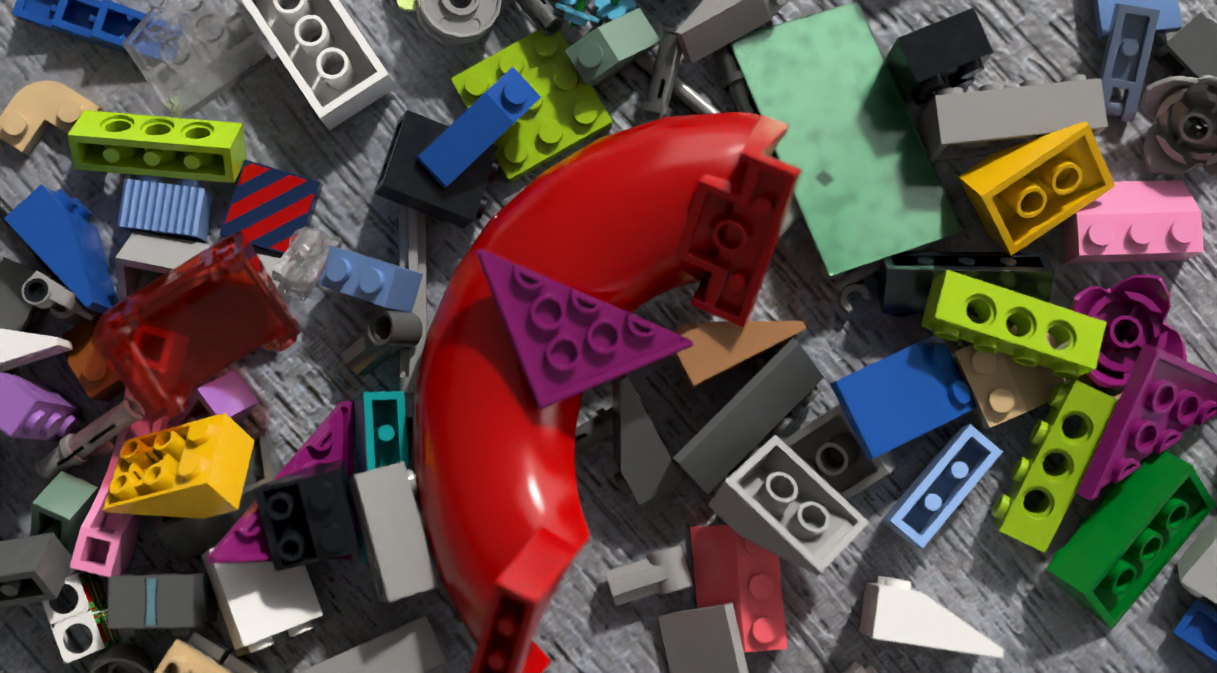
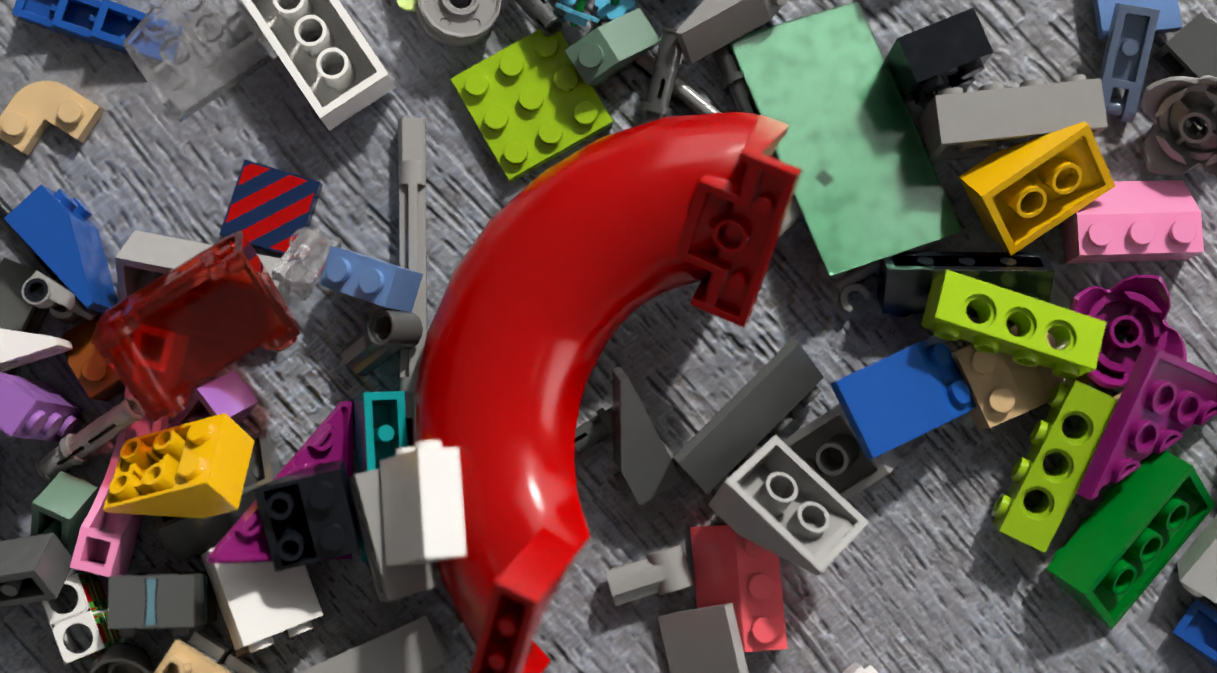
(157, 146): lime brick -> none
(166, 209): medium blue brick -> none
(411, 185): black brick -> none
(422, 504): none -> white brick
(478, 127): blue slope -> none
(568, 337): magenta tile -> none
(726, 346): medium nougat slope -> none
(910, 617): white slope -> none
(942, 486): light blue brick -> none

